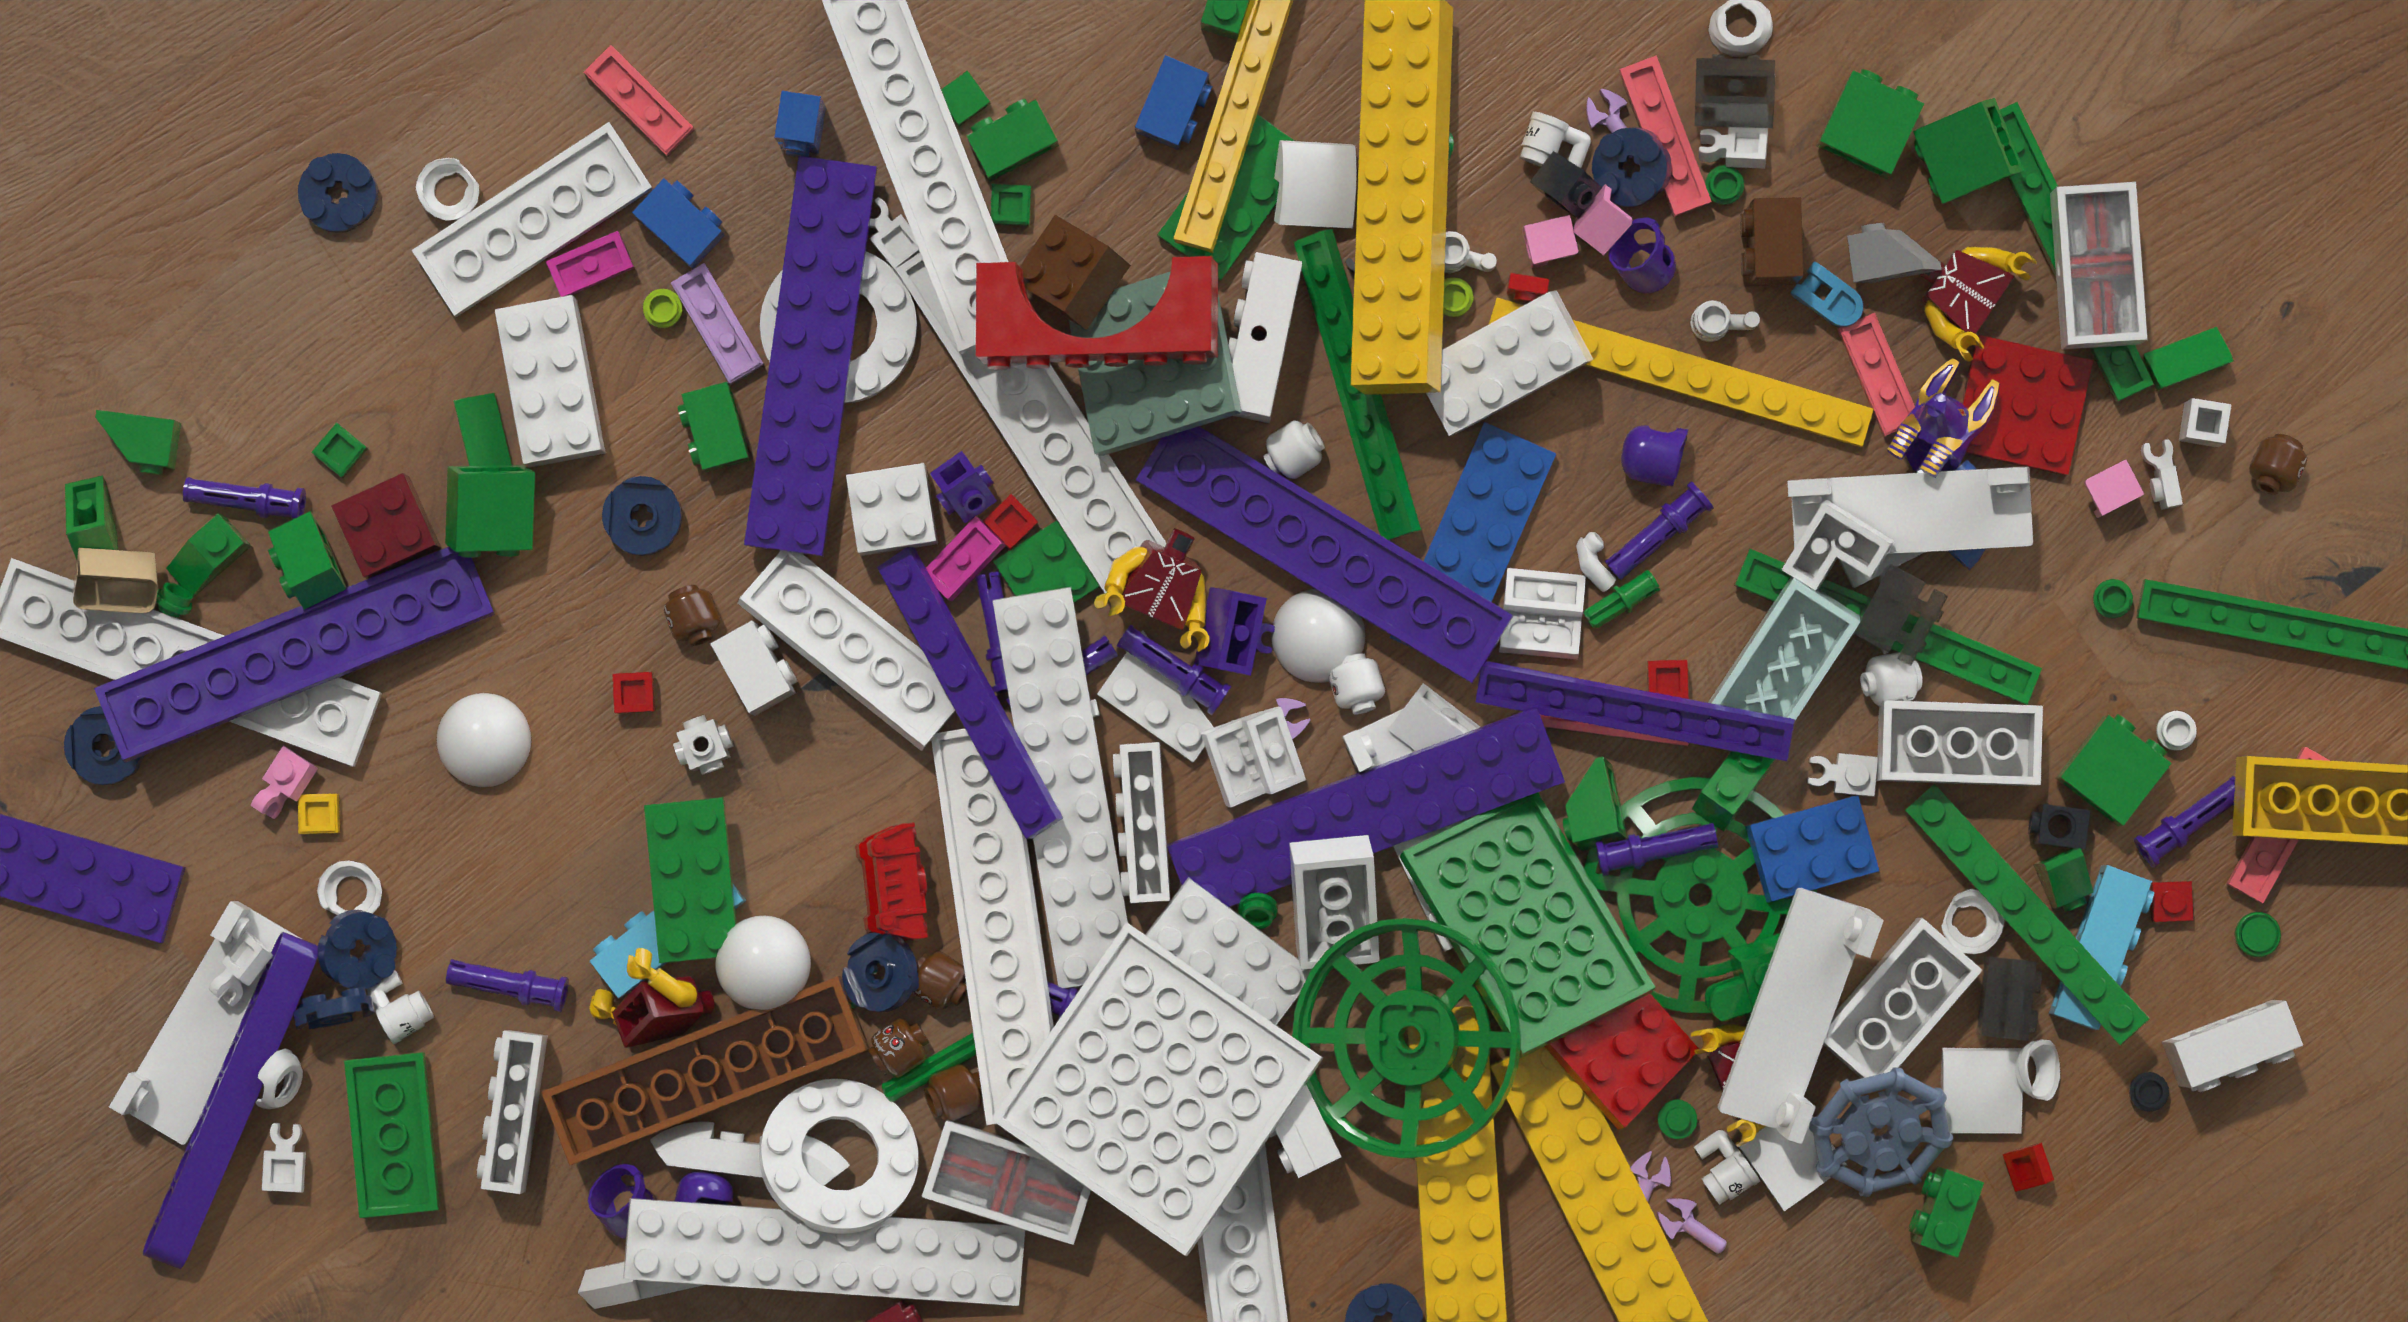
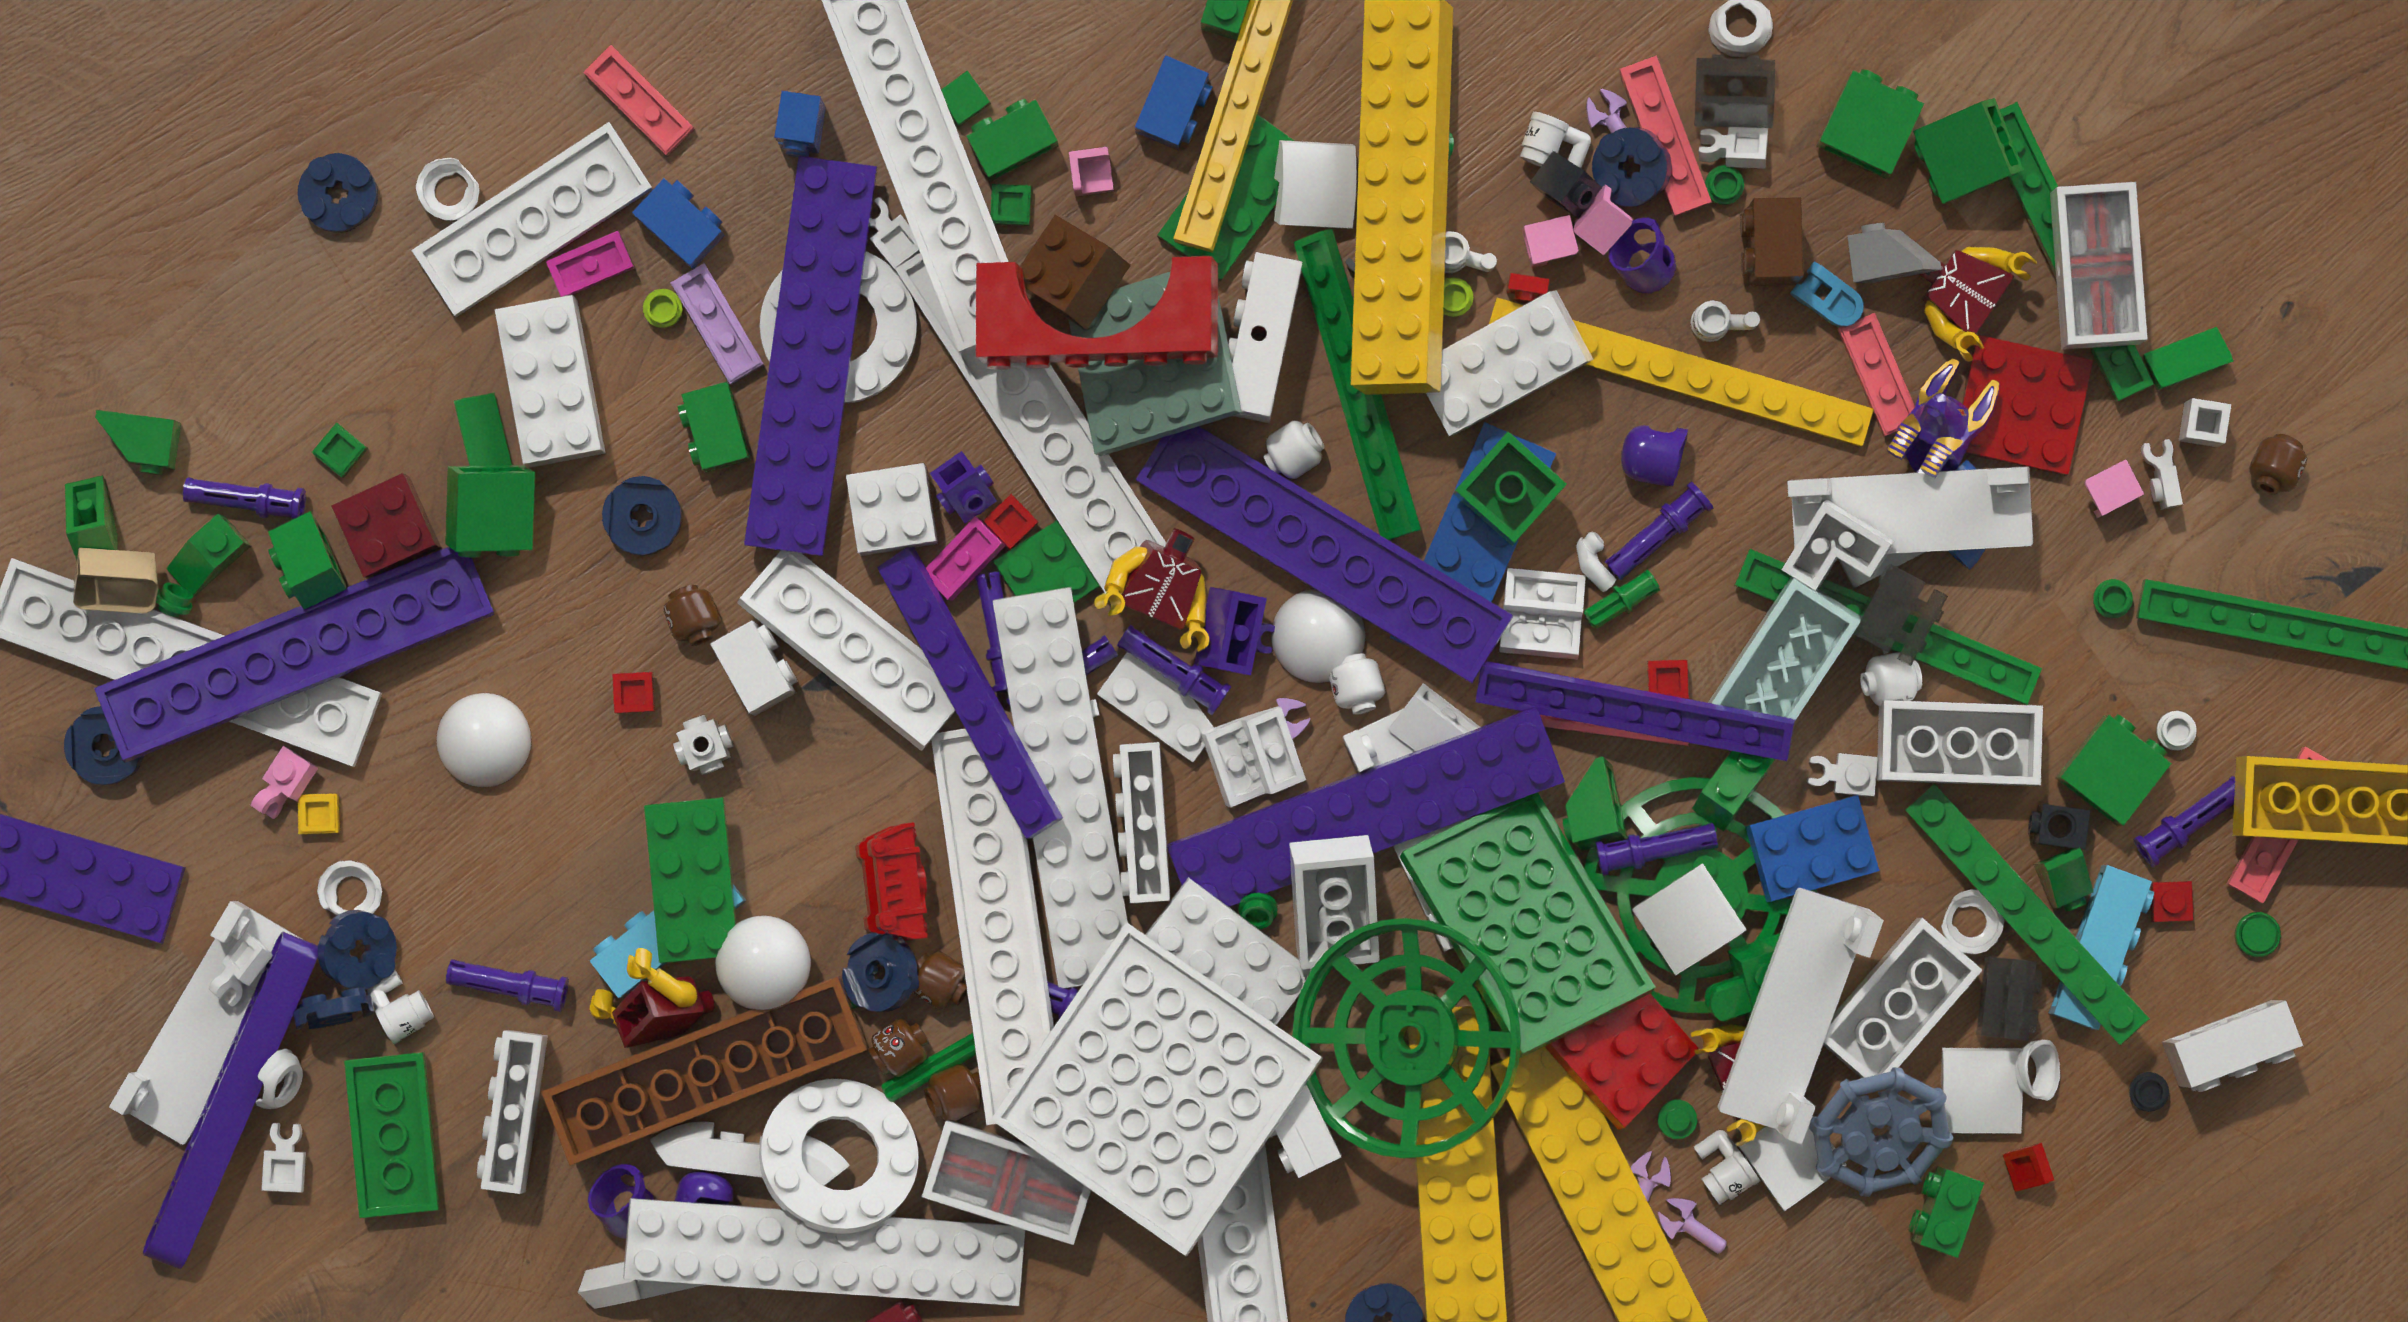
(1091, 171): none -> bright pink panel
(1509, 488): none -> green brick
(1689, 919): none -> white slope

